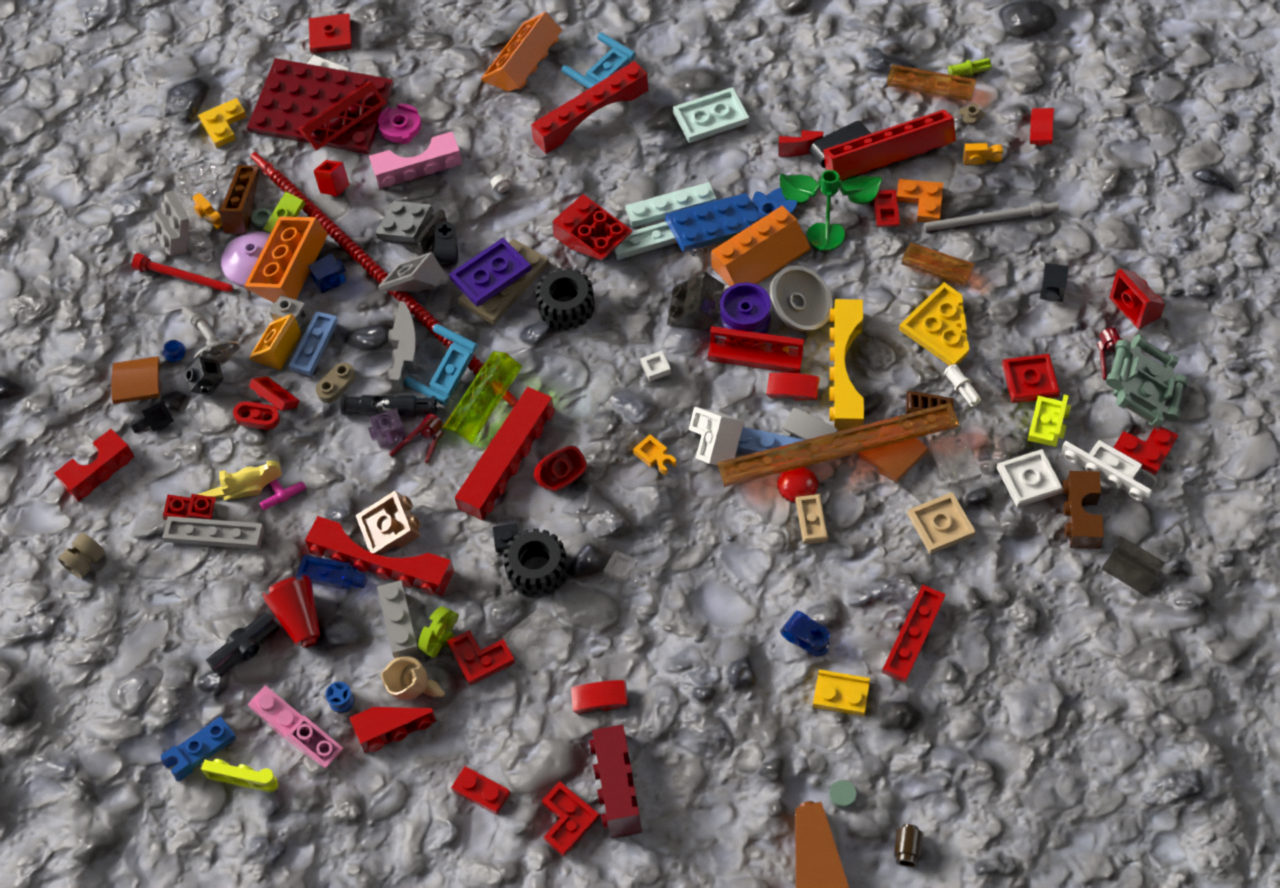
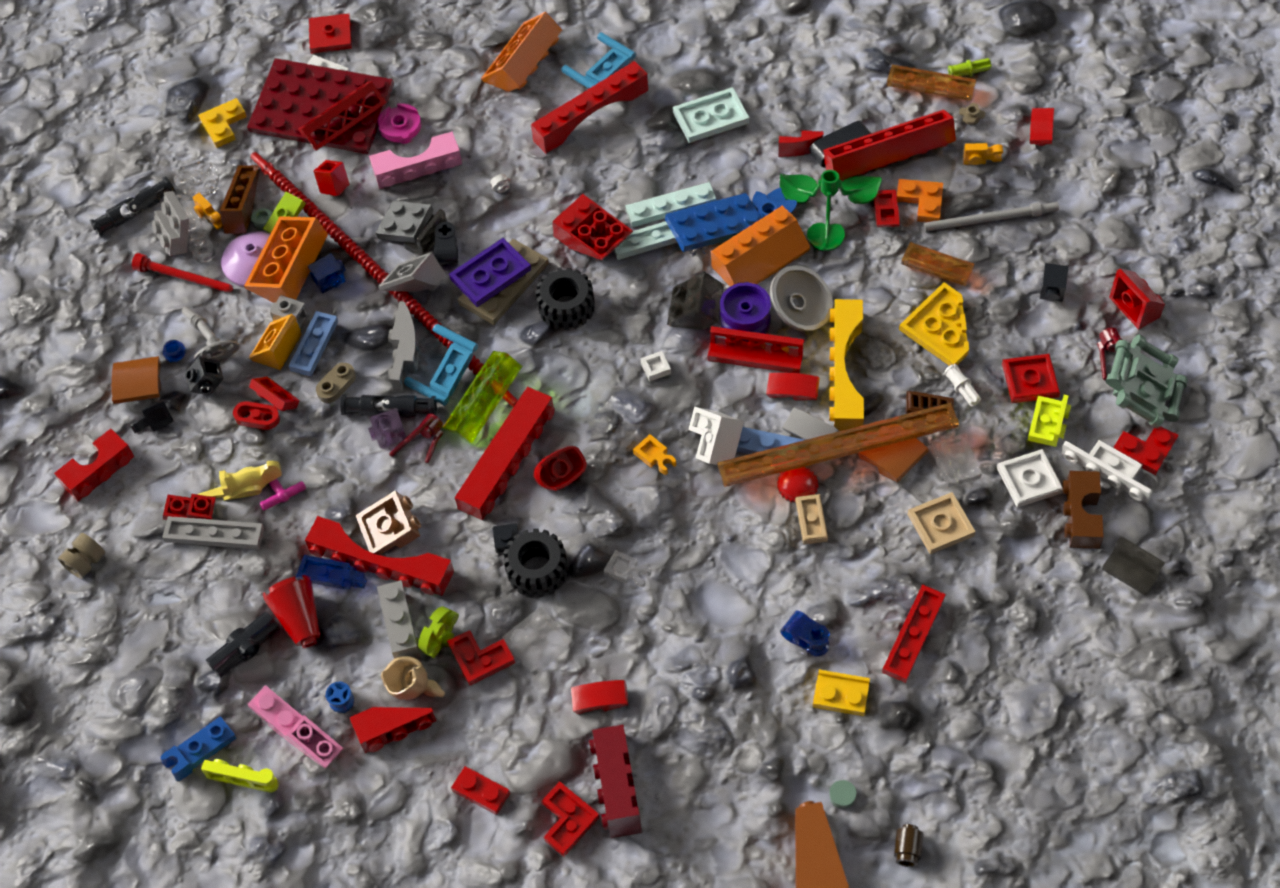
(145, 198): none -> black piece

